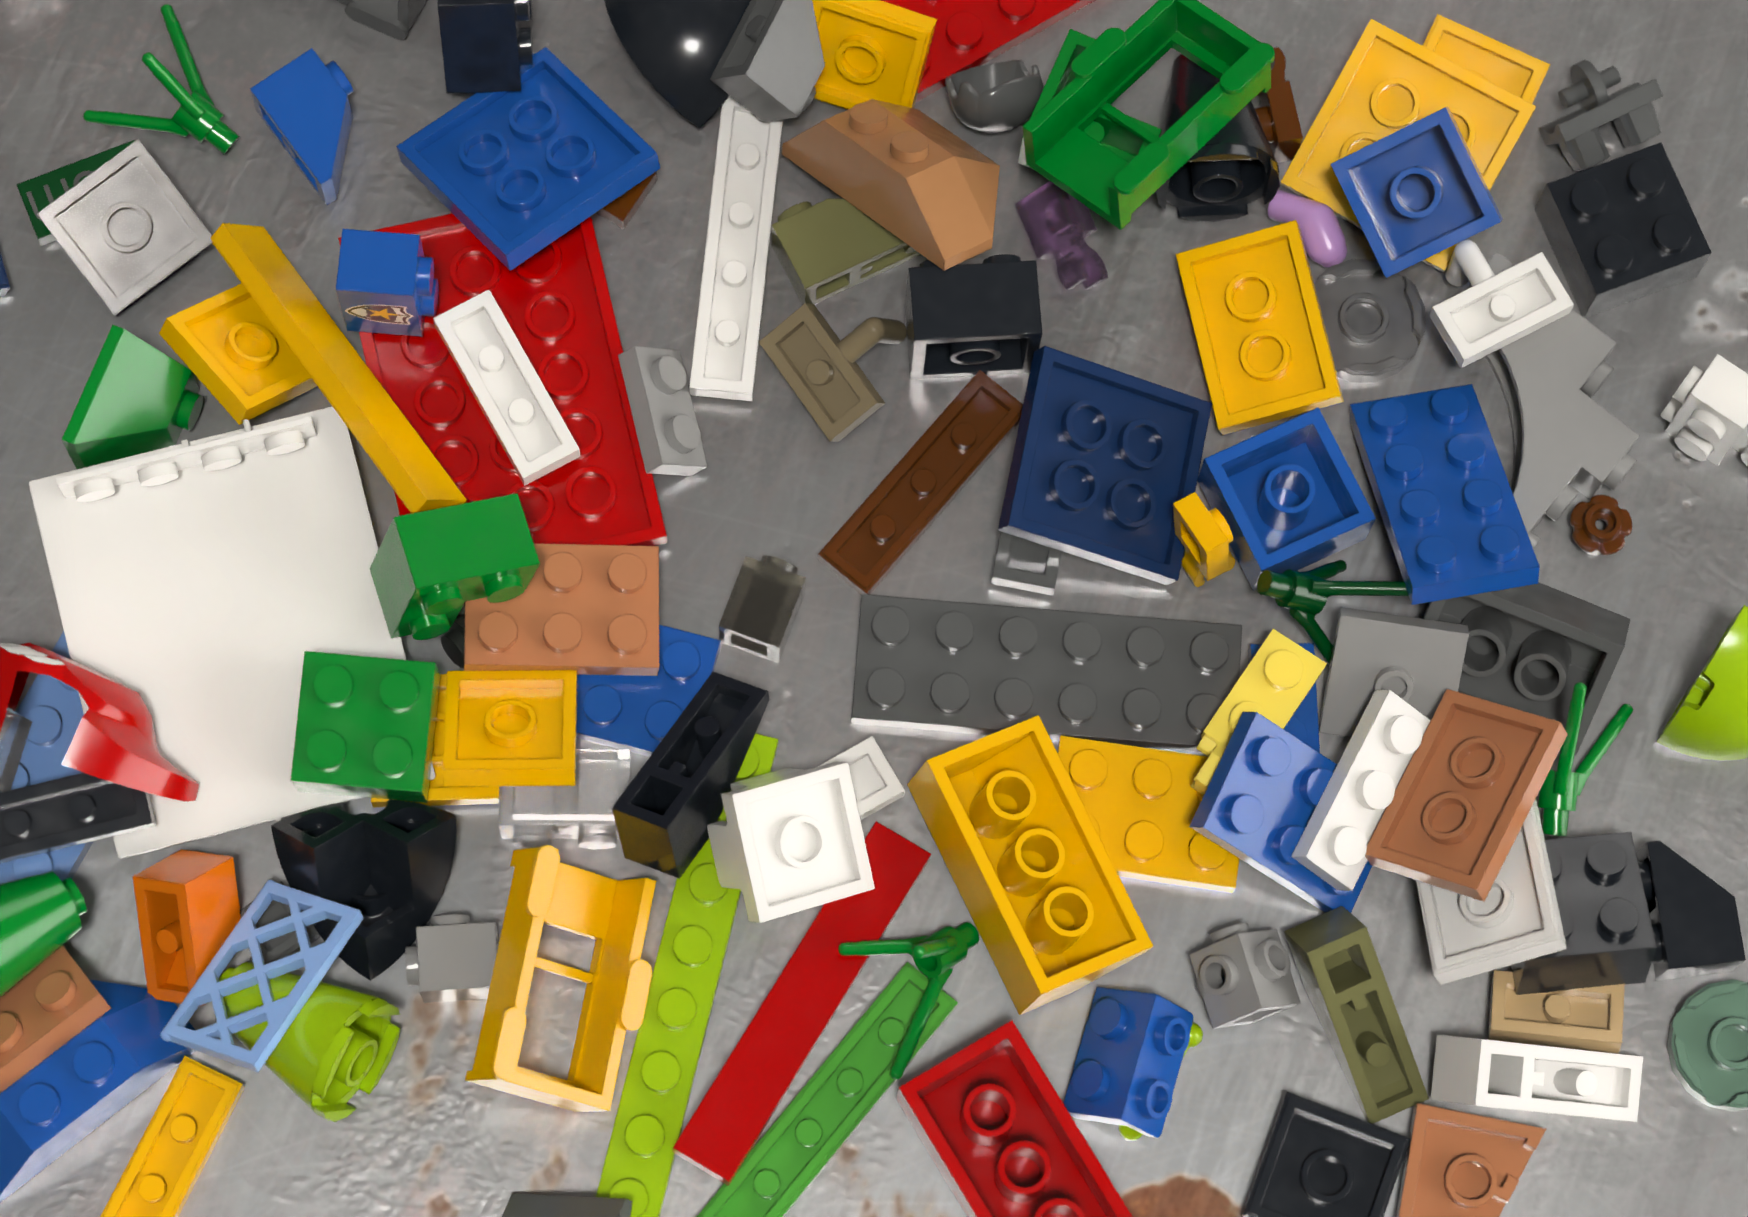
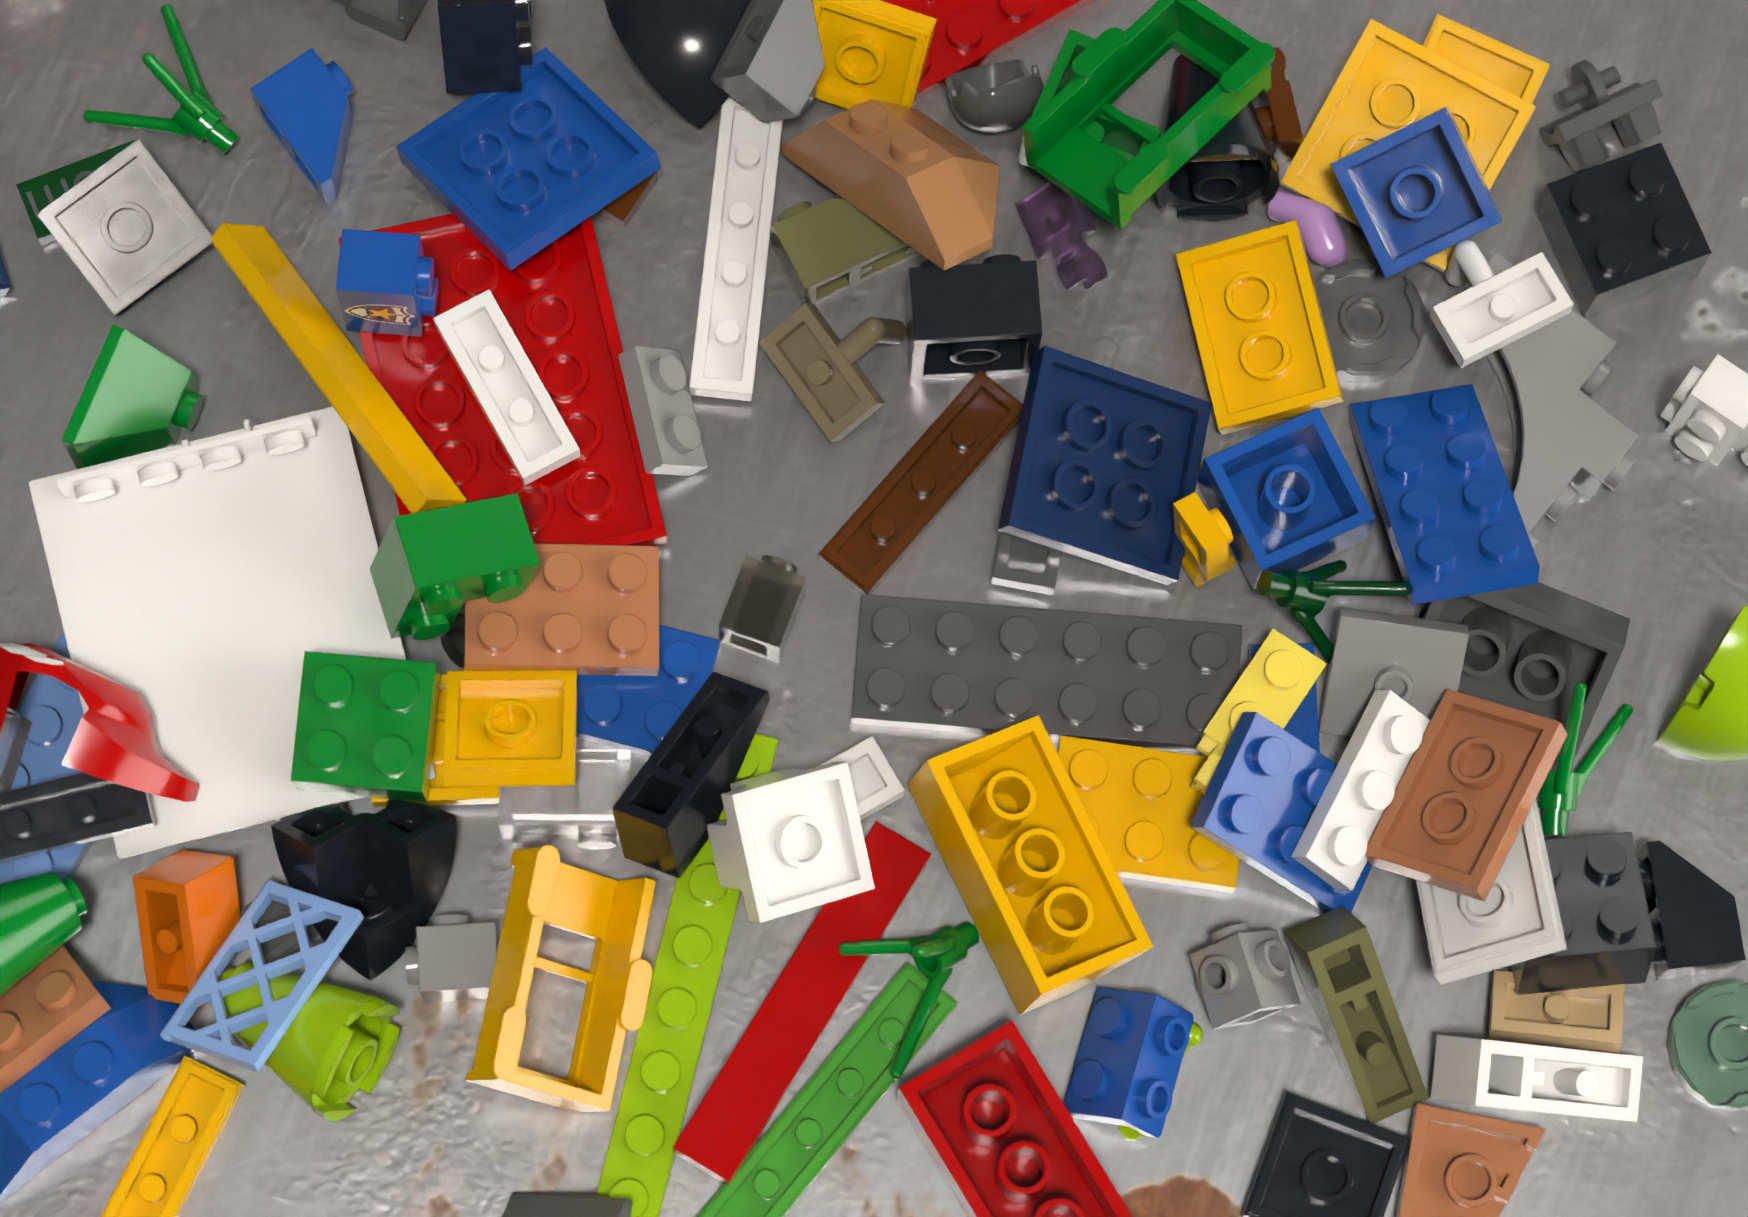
(236, 354): yellow plate -> none
(1598, 541): reddish brown plate -> none

